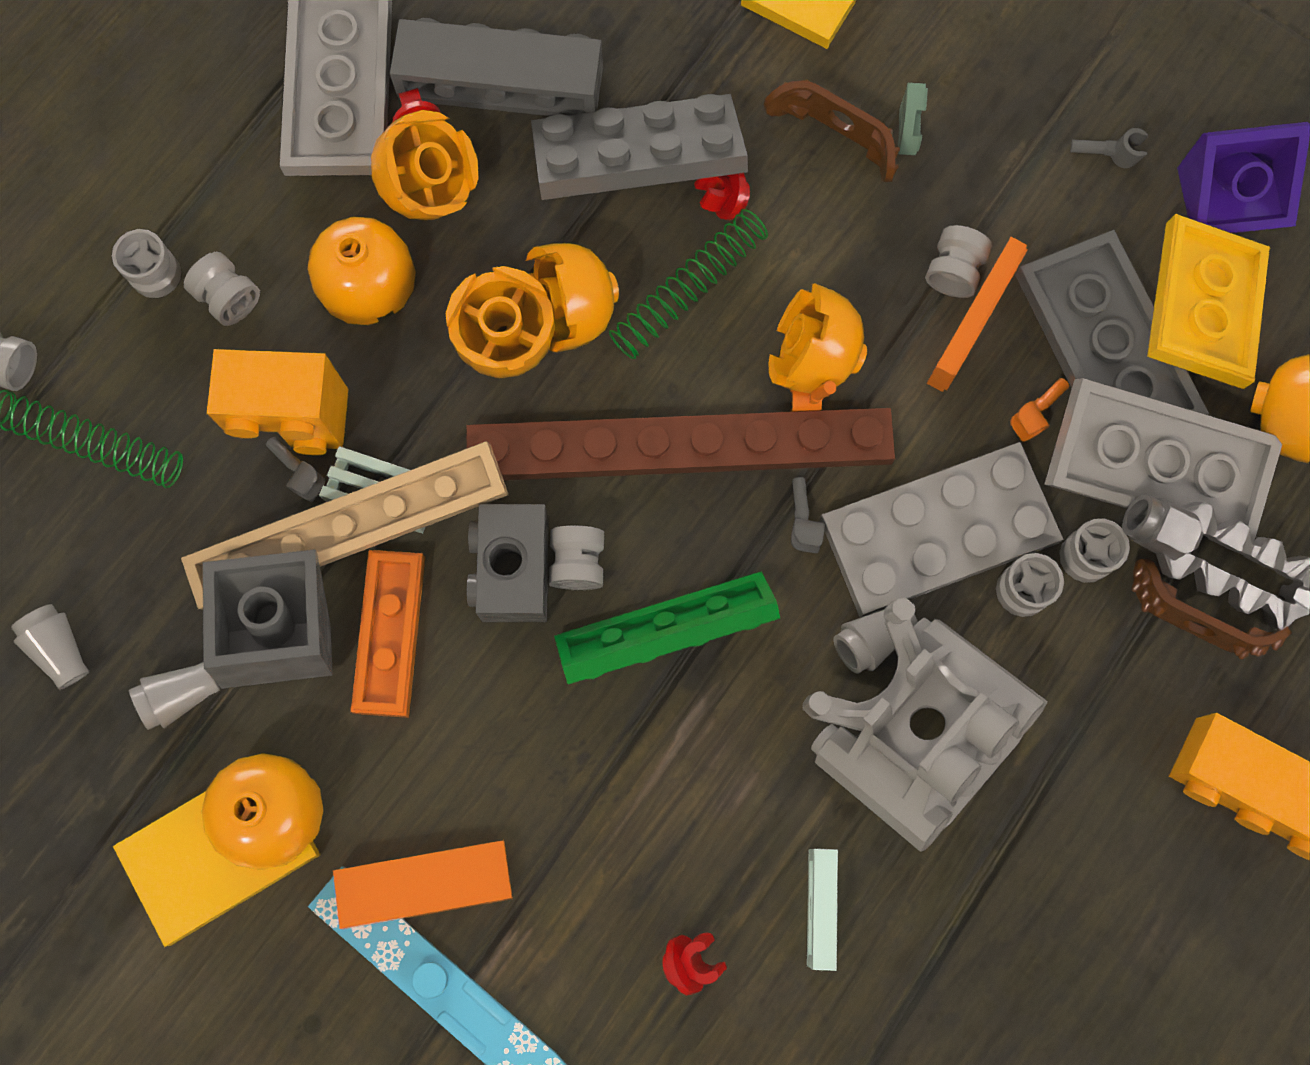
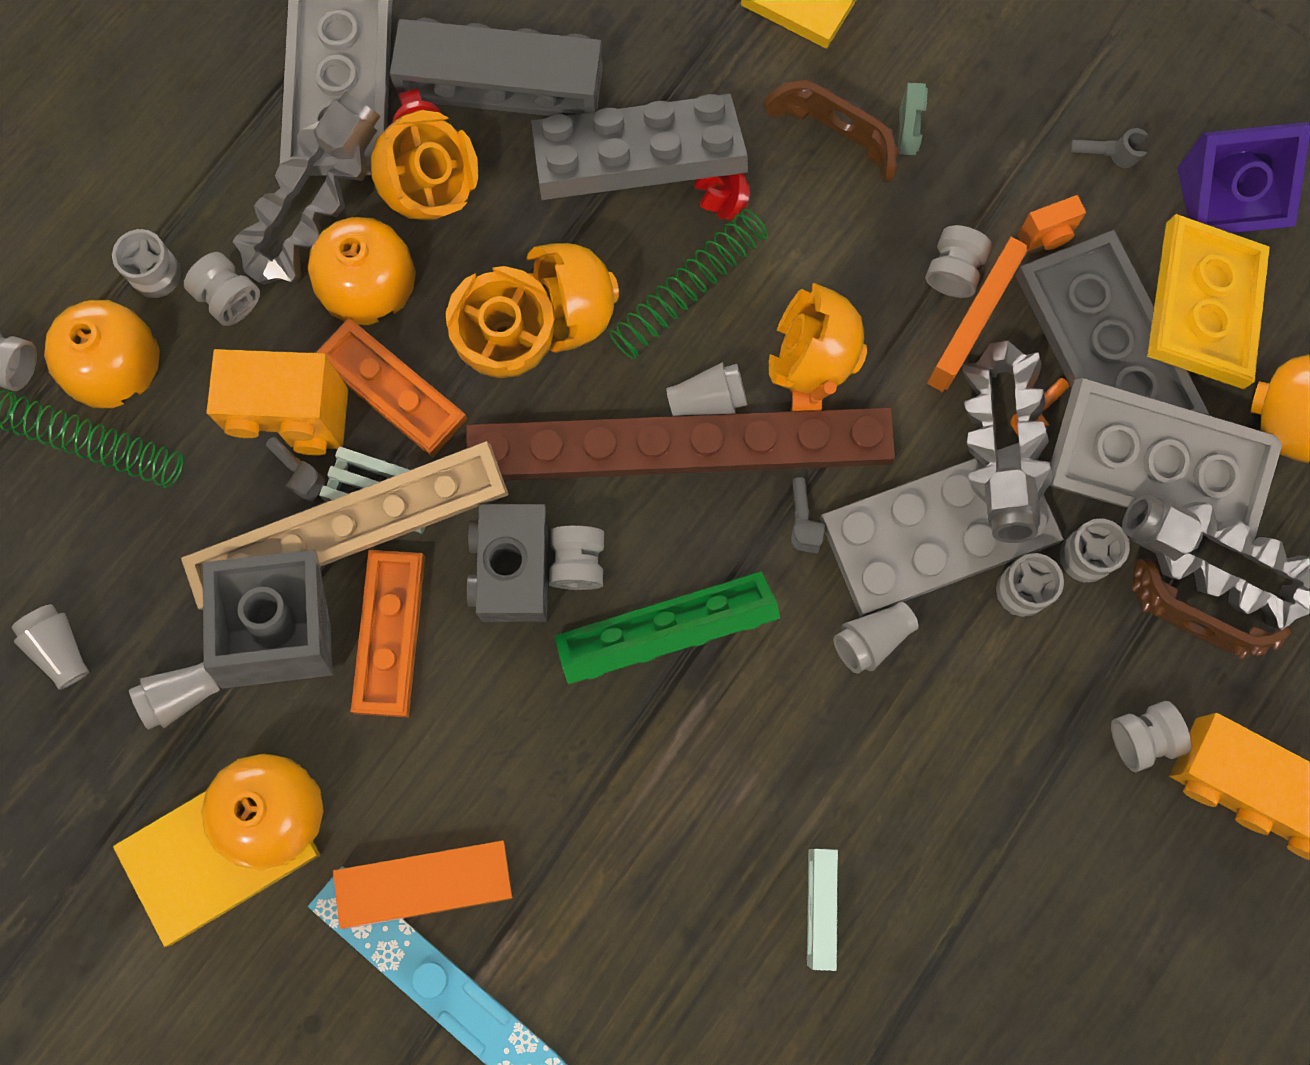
(101, 353): none -> light orange cylinder
(343, 133): none -> flat silver sword
(392, 388): none -> orange tile
(685, 966): red plate -> none
(709, 393): none -> light grey cone
(916, 781): light grey piece -> none
(1009, 493): none -> flat silver sword
(1052, 224): none -> orange plate
(1151, 736): none -> light grey wheel

